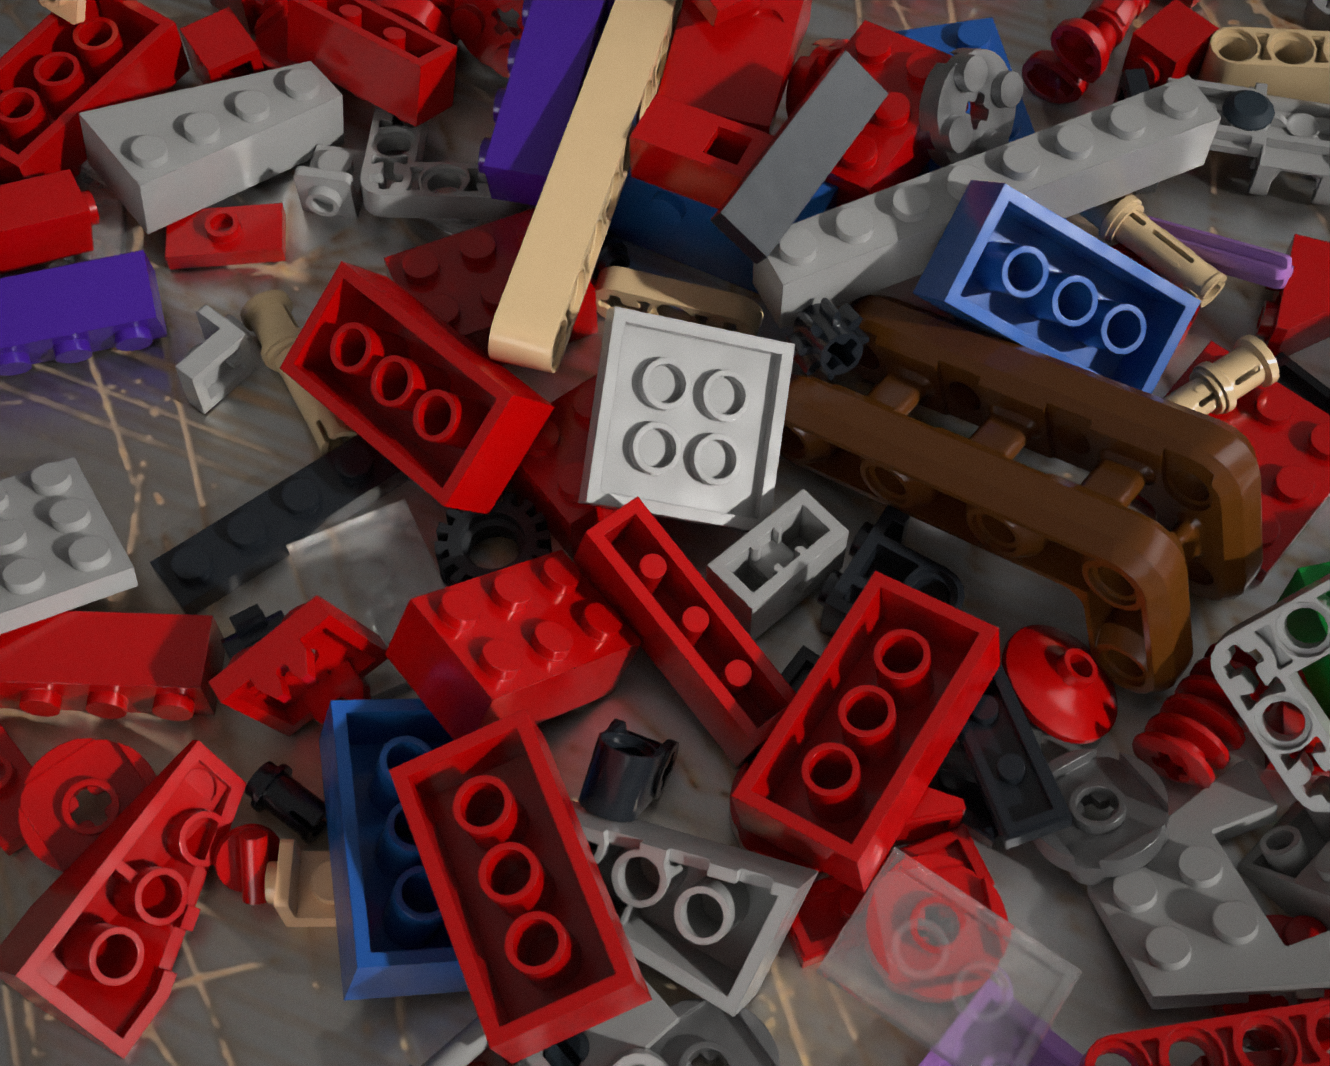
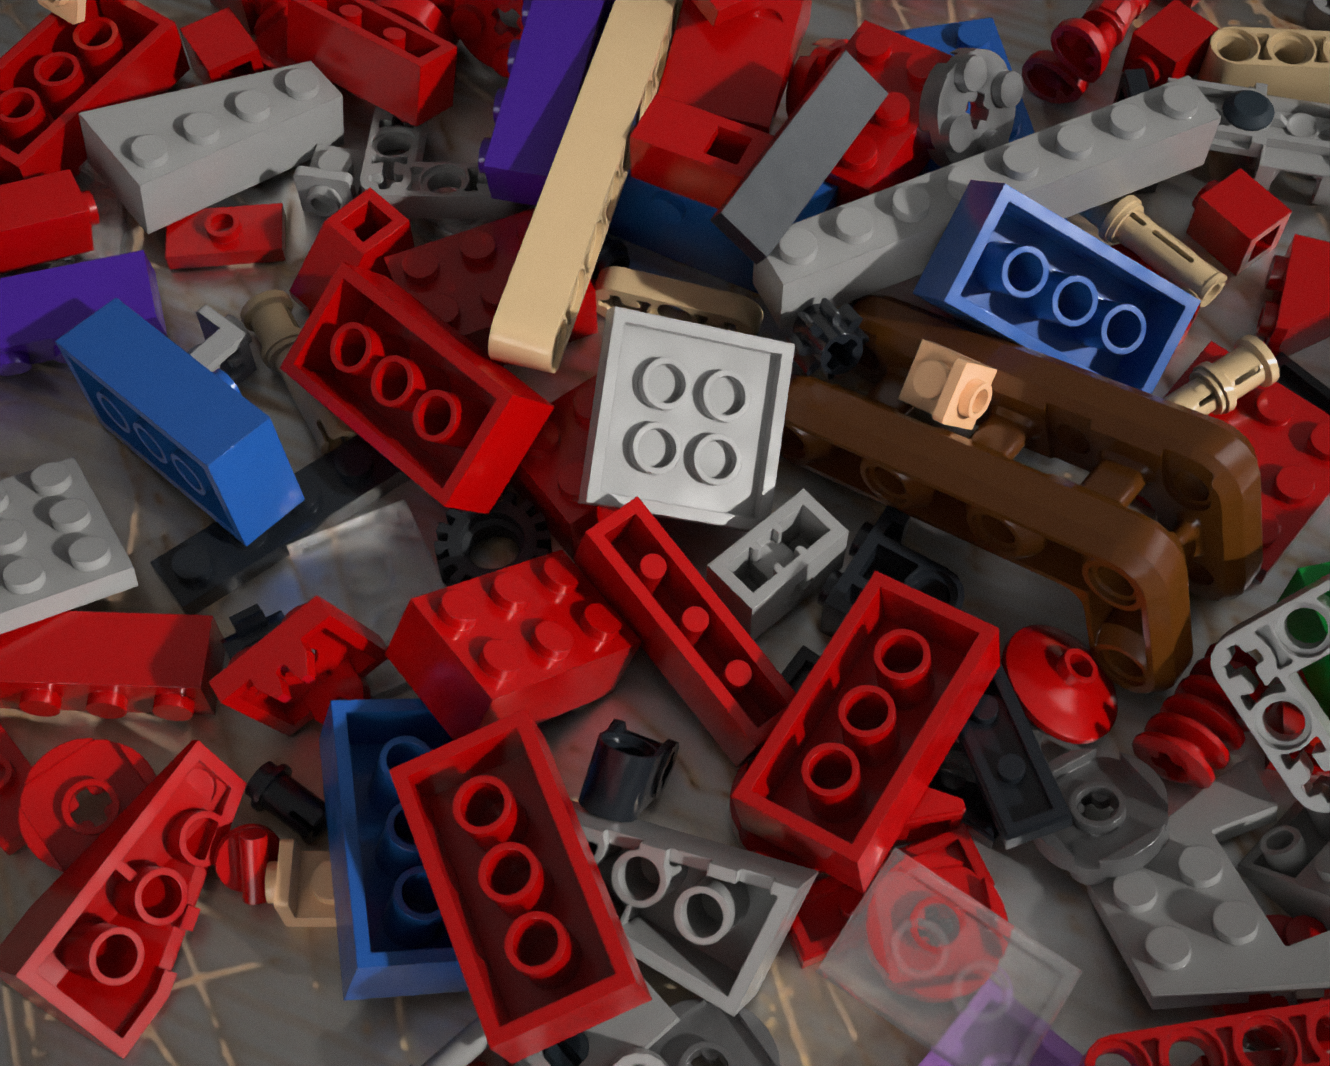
(182, 420): none -> blue brick
(355, 234): none -> red slope
(948, 385): none -> light nougat bracket
(1233, 256): medium lavender axle -> none
(1237, 220): none -> red brick

